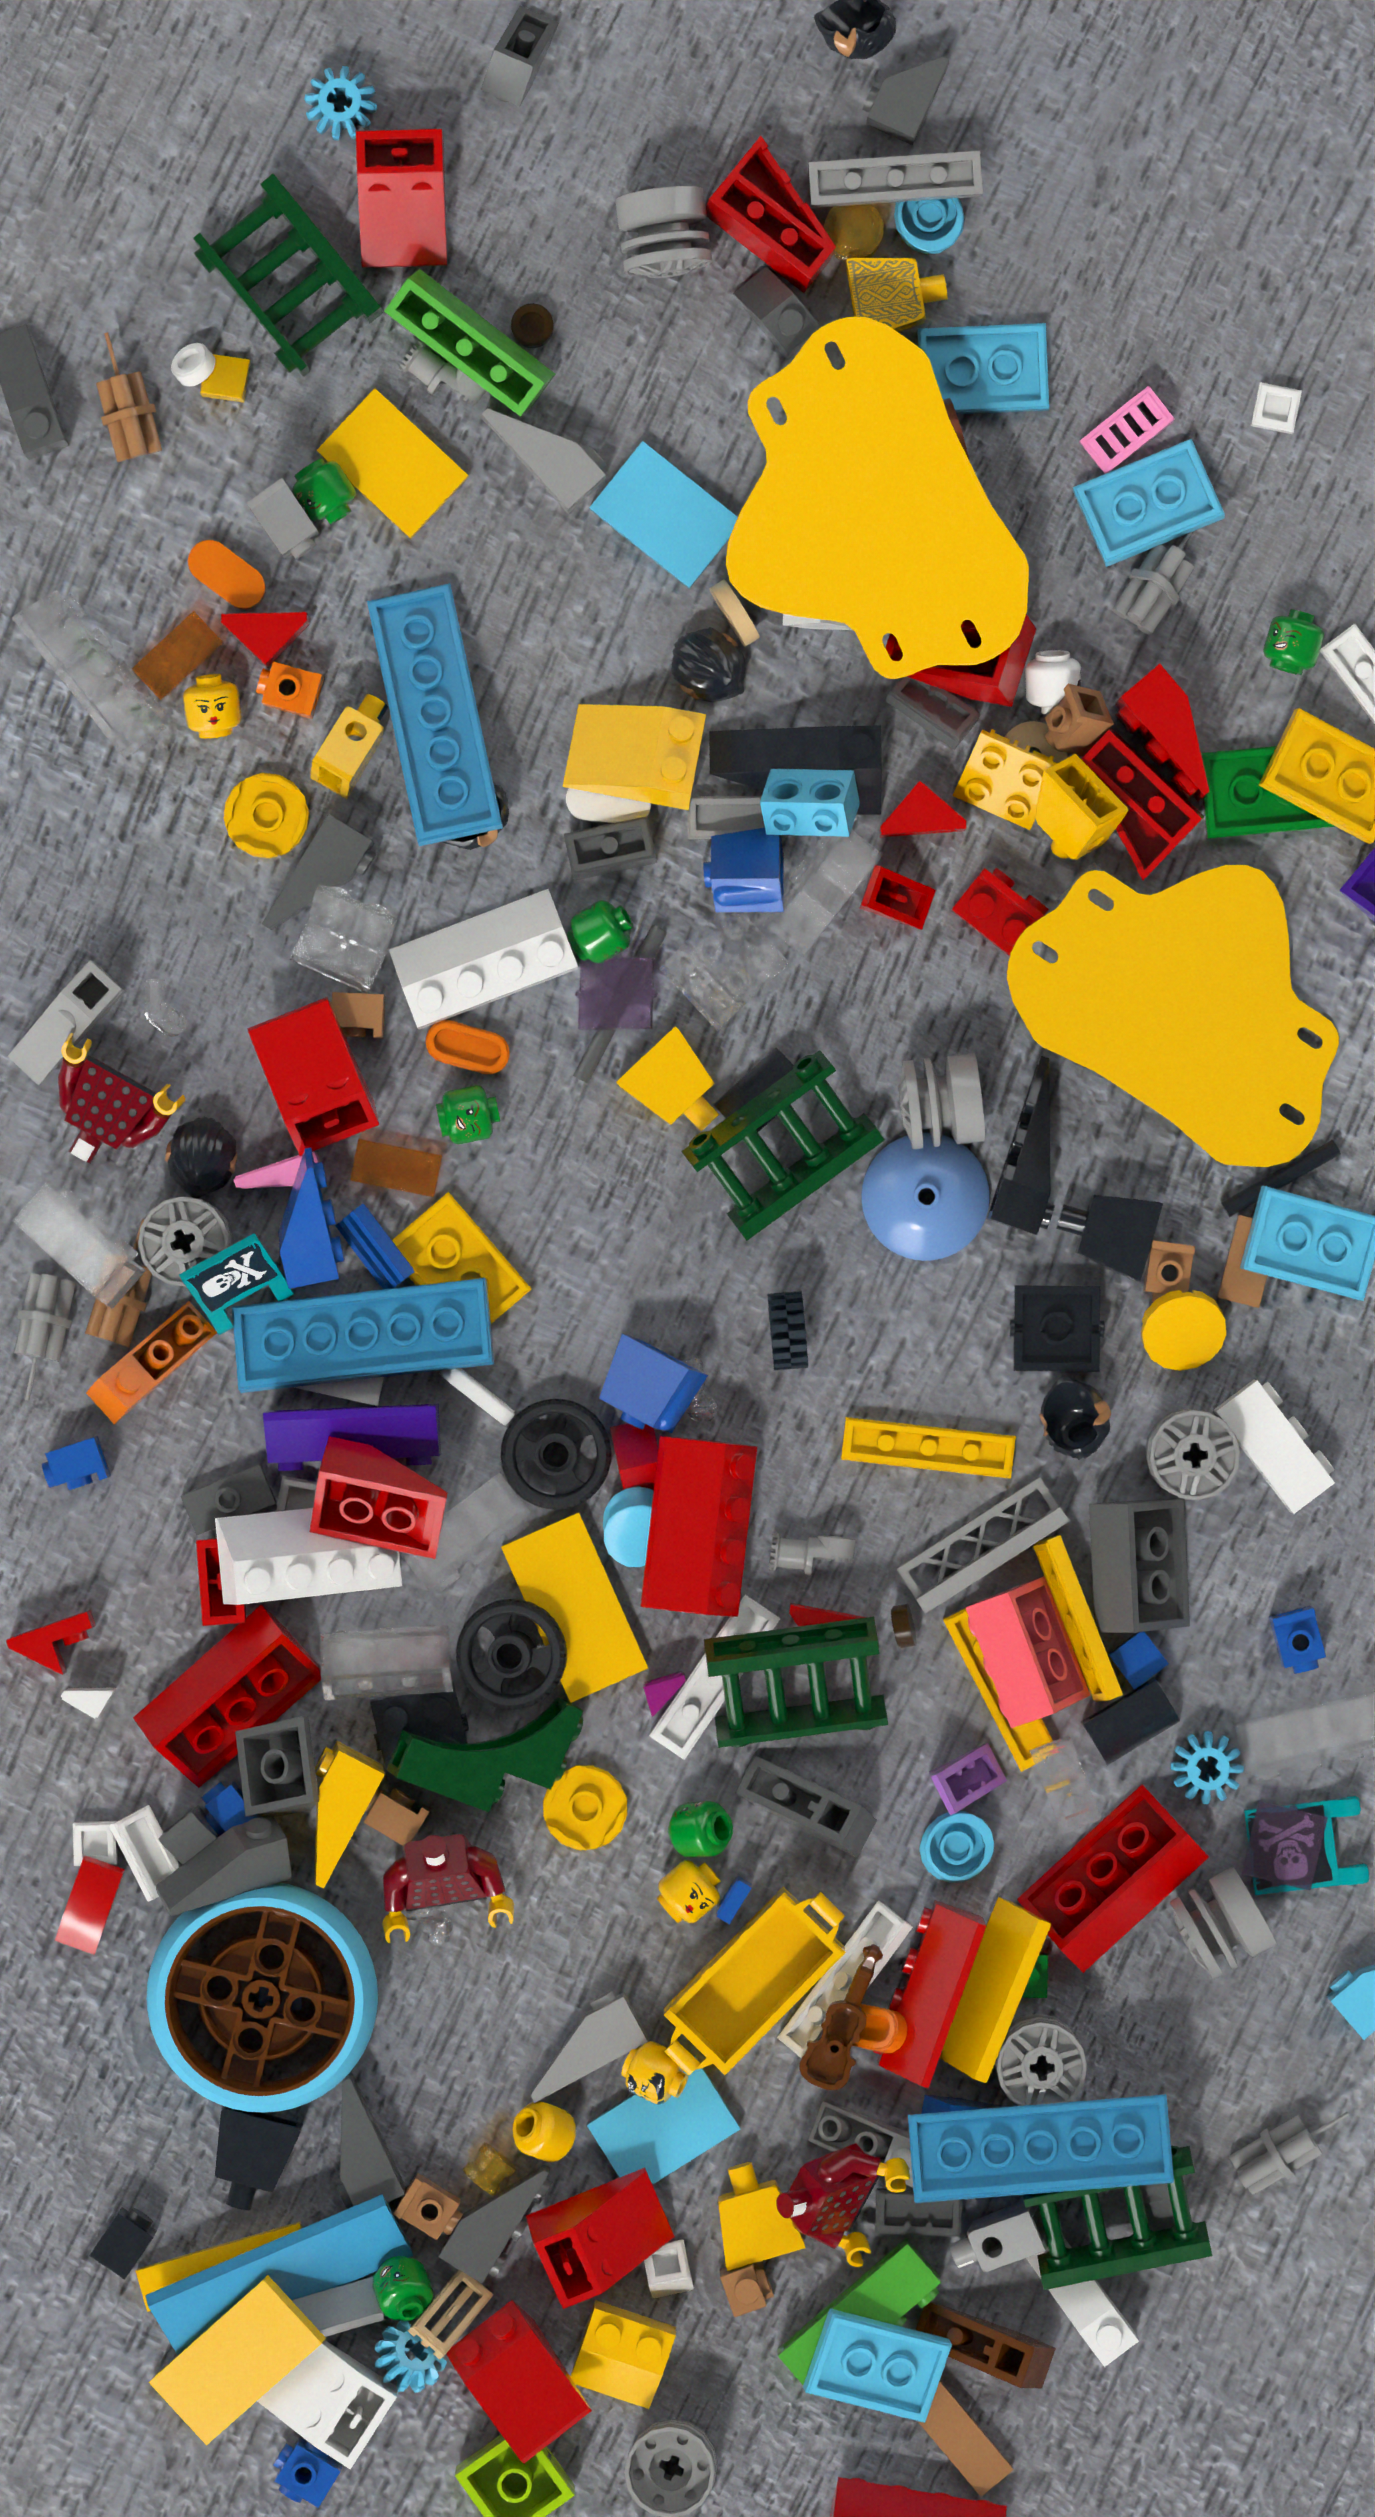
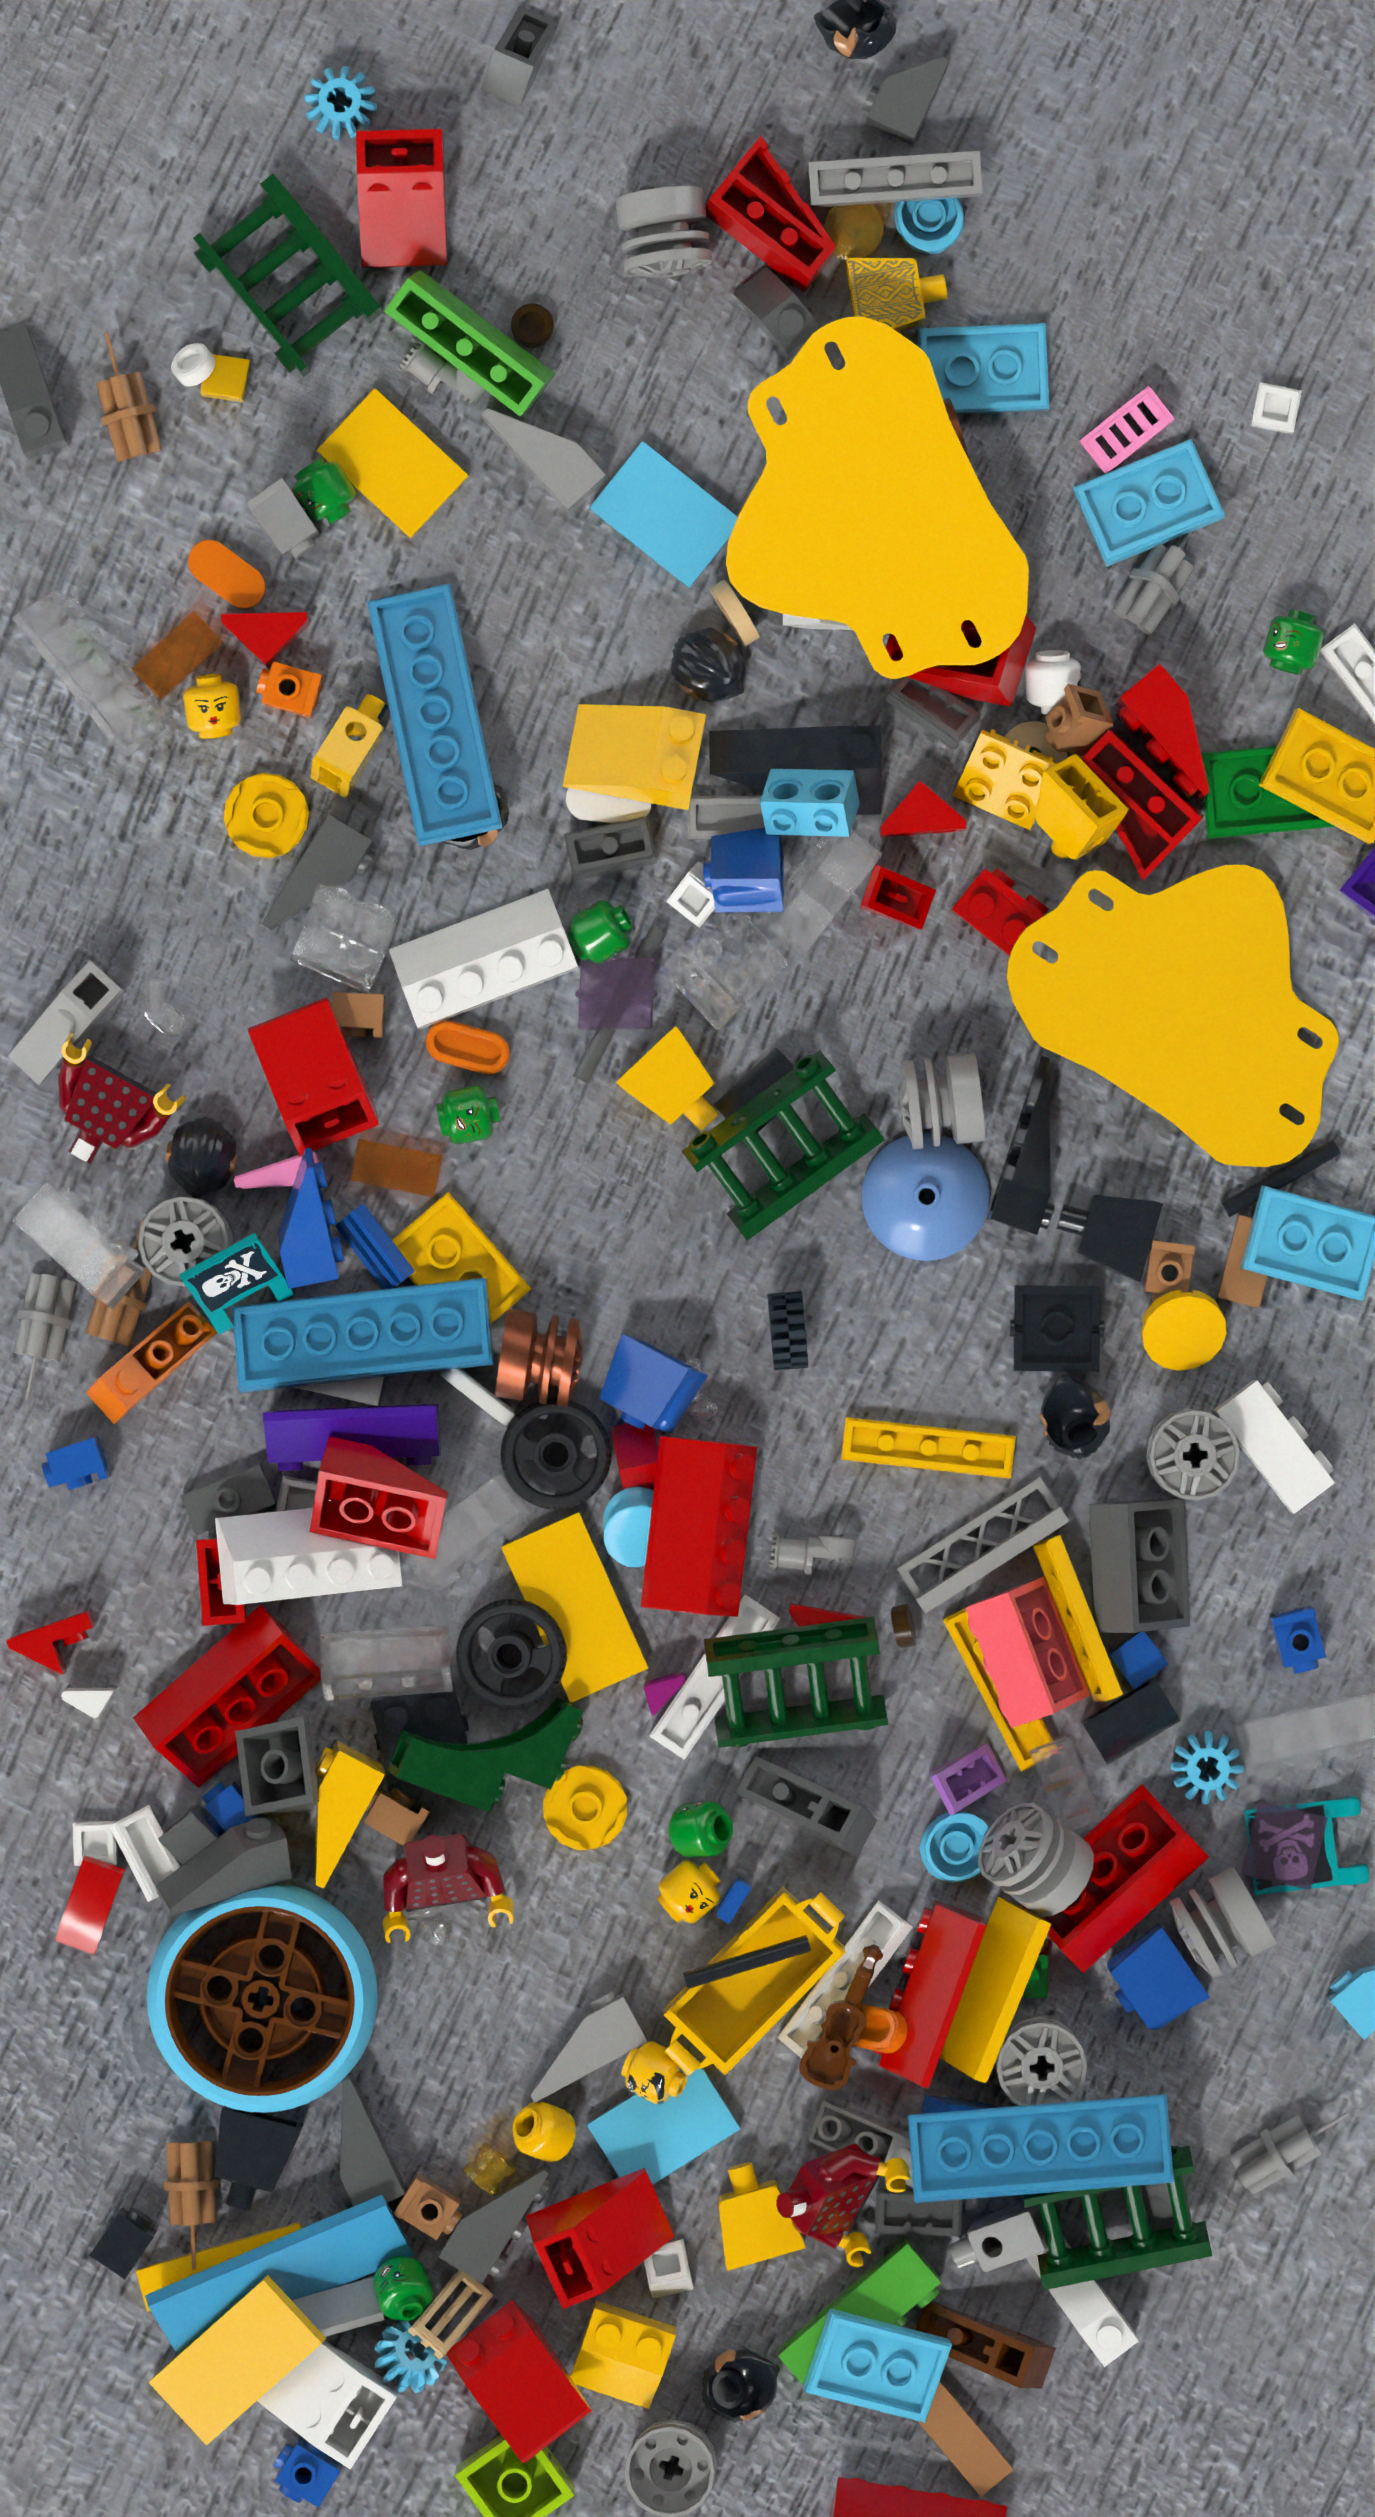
(191, 2186): none -> medium nougat piece
(538, 1358): none -> copper wheel
(692, 896): none -> white slope
(739, 2385): none -> black hair
(746, 2288): medium nougat brick -> none
(747, 1961): none -> black bar
(1036, 1859): none -> light grey wheel
(1155, 1979): none -> blue torso

